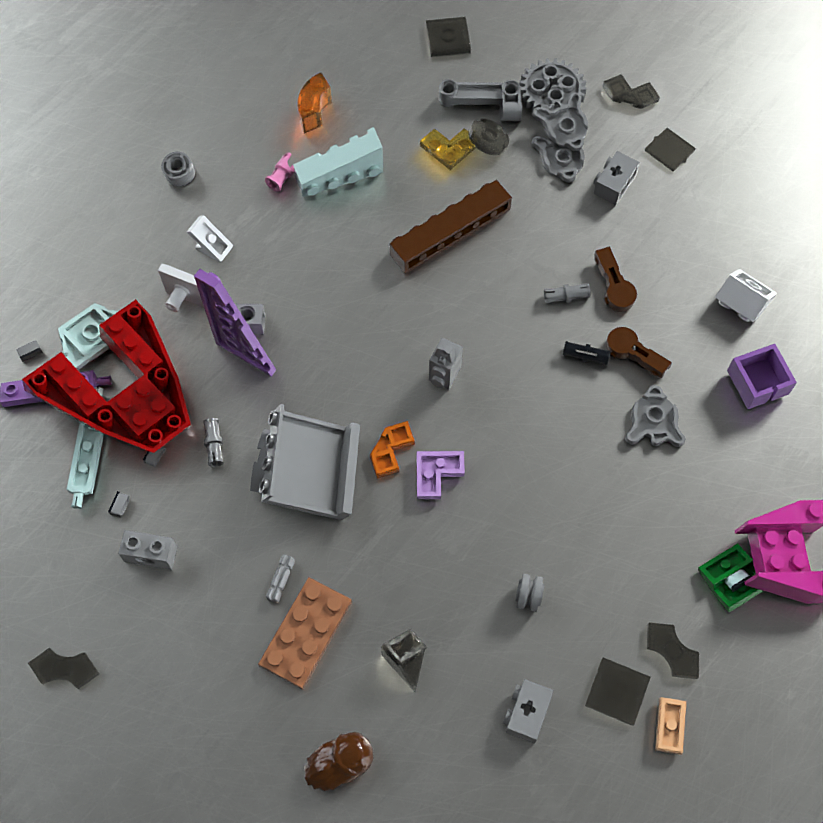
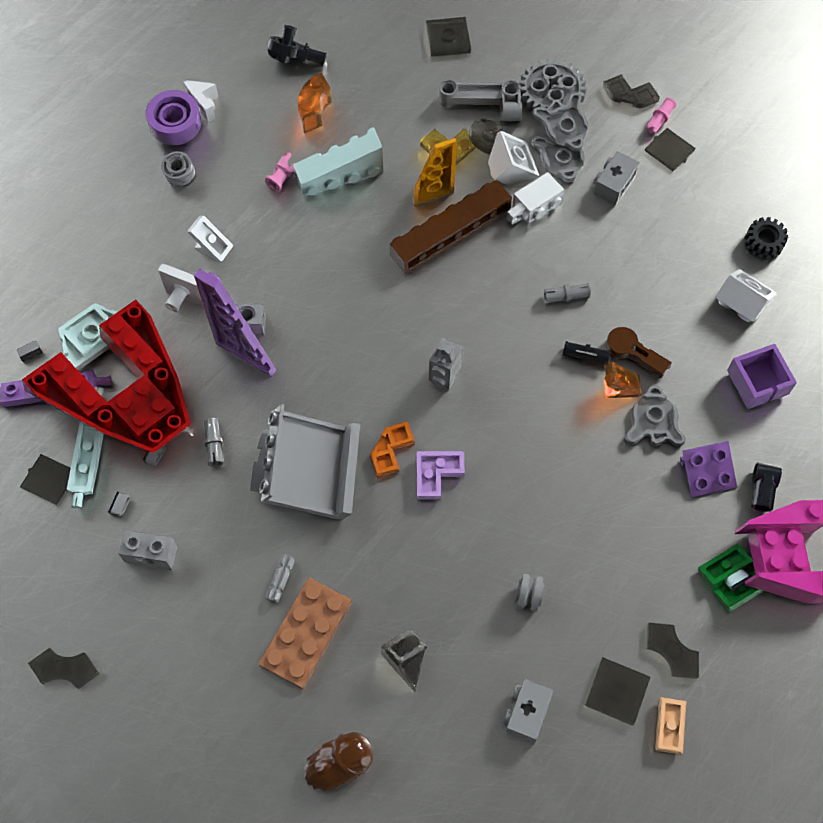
(47, 479): none -> clear smoke piece
(171, 106): none -> medium lavender piece
(204, 95): none -> white slope
(288, 51): none -> black pin
(437, 174): none -> light orange wedge
(511, 160): none -> white slope
(536, 199): none -> white hinge
(620, 292): reddish brown piece -> none
(621, 382): none -> clear orange slope
(661, 115): none -> bright pink axle
(709, 468): none -> medium lavender hinge
(765, 480): none -> black piece
(770, 228): none -> black tyre

